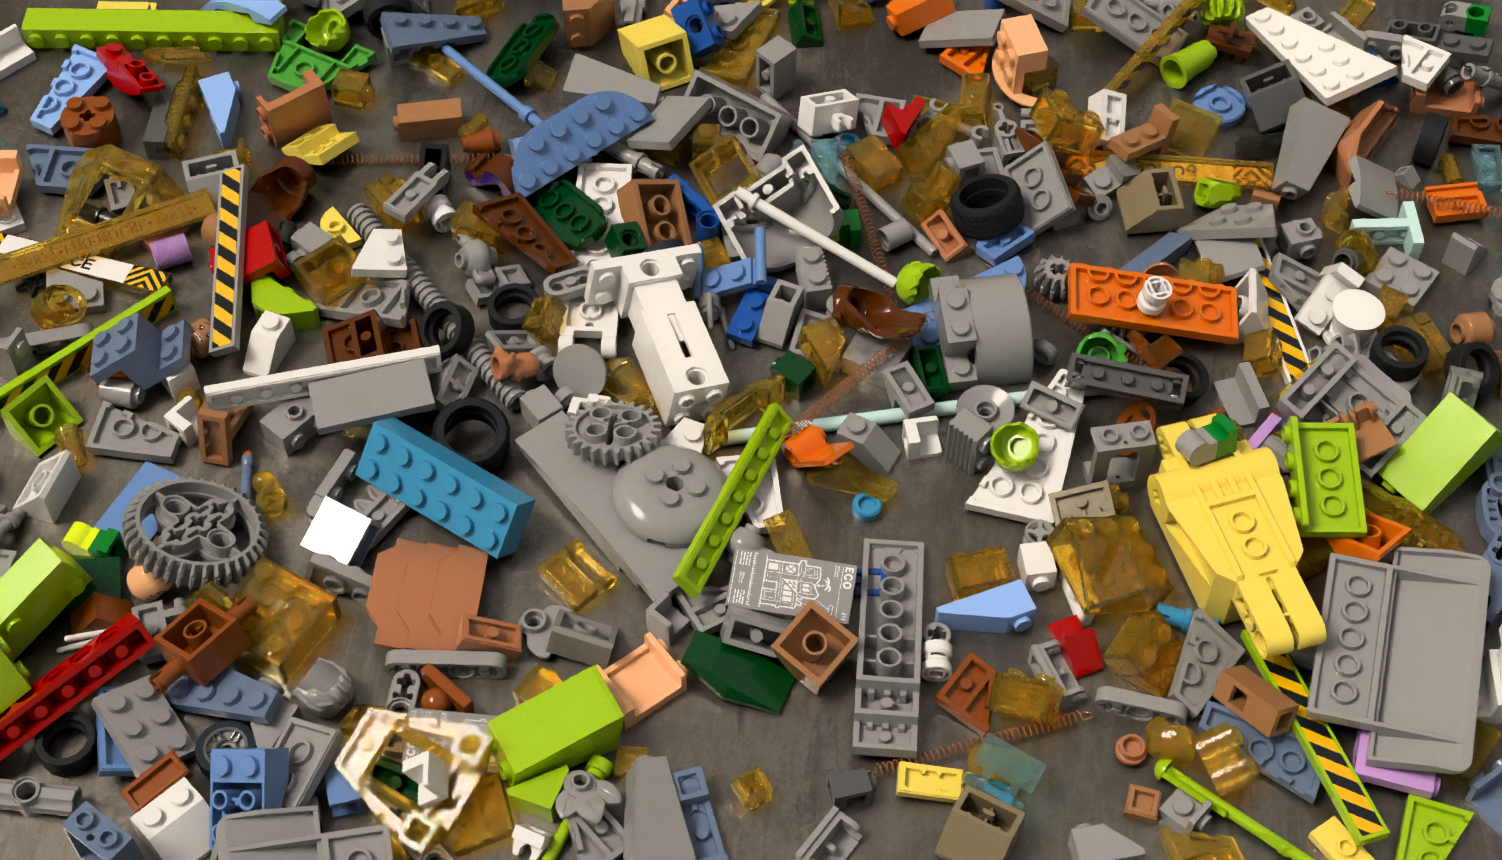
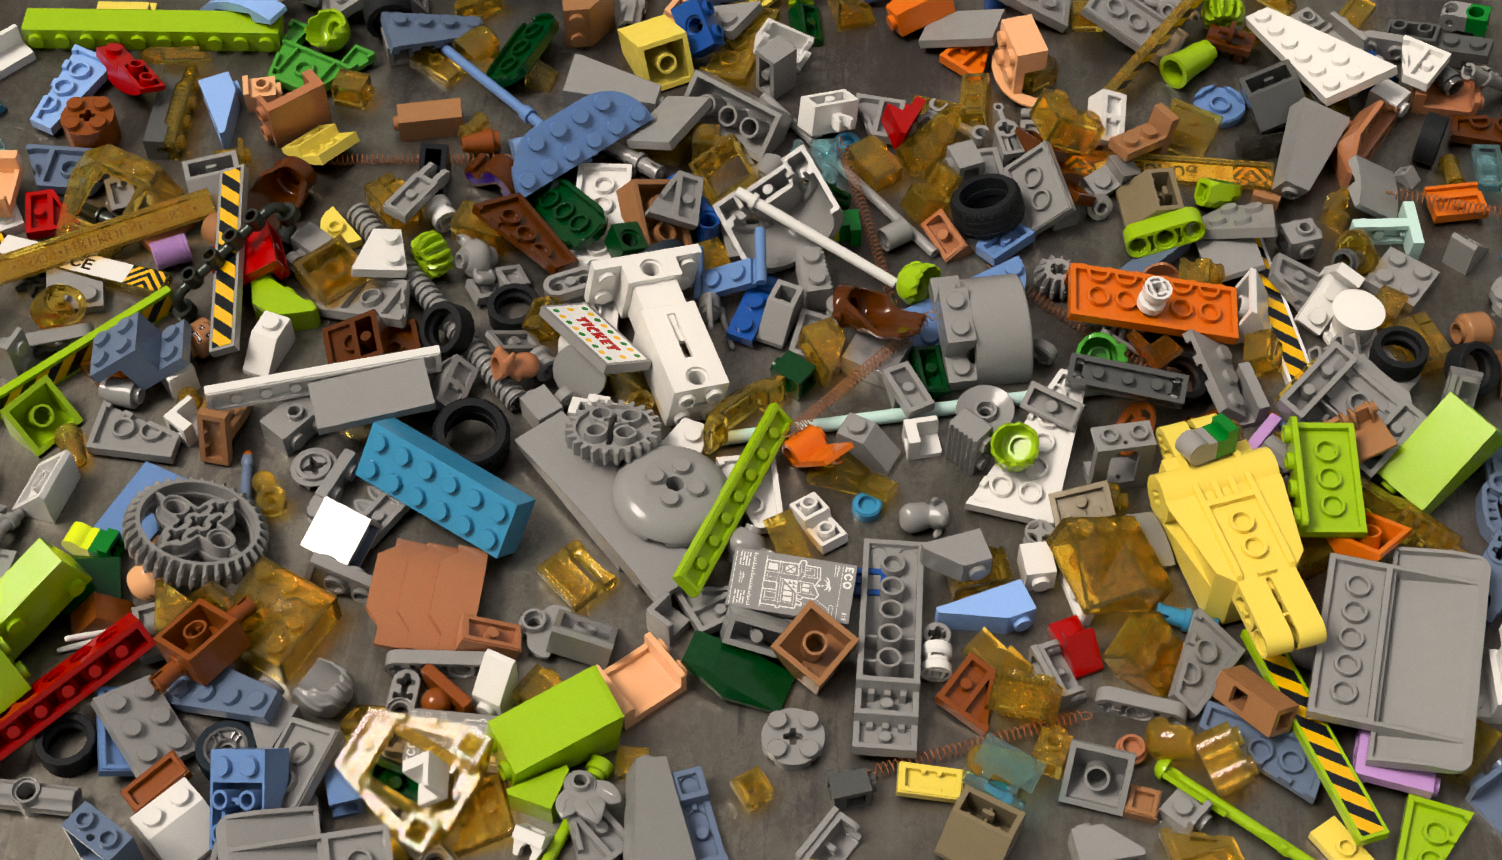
(42, 213): none -> red wing
(168, 605): none -> clear yellow slope
(234, 240): none -> pearl dark grey bar
(261, 86): none -> light nougat brick
(301, 466): none -> light grey gear
(432, 254): none -> lime gear
(478, 44): none -> clear yellow hair
(495, 684): none -> white slope
(595, 338): none -> tile
(679, 201): none -> light grey wing
(793, 721): none -> light grey plate
(800, 40): none -> white hinge
(817, 523): none -> white slope
(921, 516): none -> light grey animal
(958, 556): none -> light grey slope
(995, 653): none -> clear yellow slope
(1052, 749): none -> clear yellow brick
(1097, 777): none -> light grey slope
(1156, 537): none -> light grey slope
(1173, 222): none -> lime beam
(1222, 379): none -> light grey wing
(1390, 93): none -> white brick

